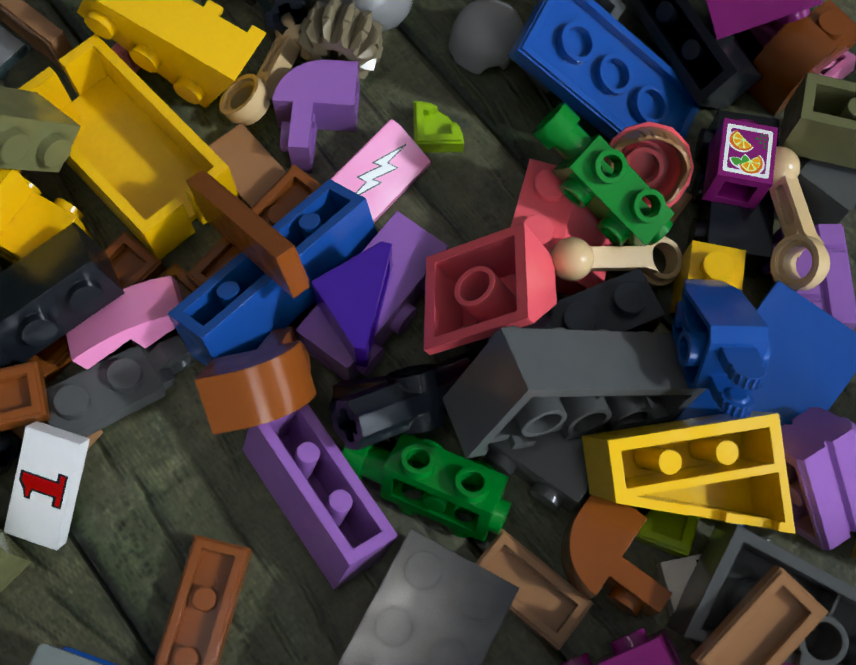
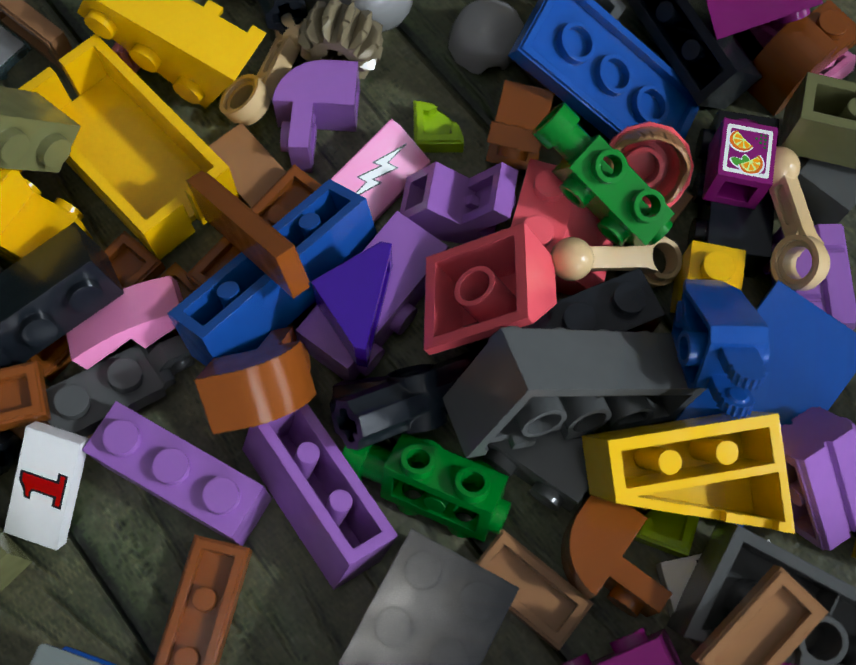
(178, 473): none -> medium lavender brick
(459, 206): none -> medium lavender brick
(517, 116): none -> dark orange brick

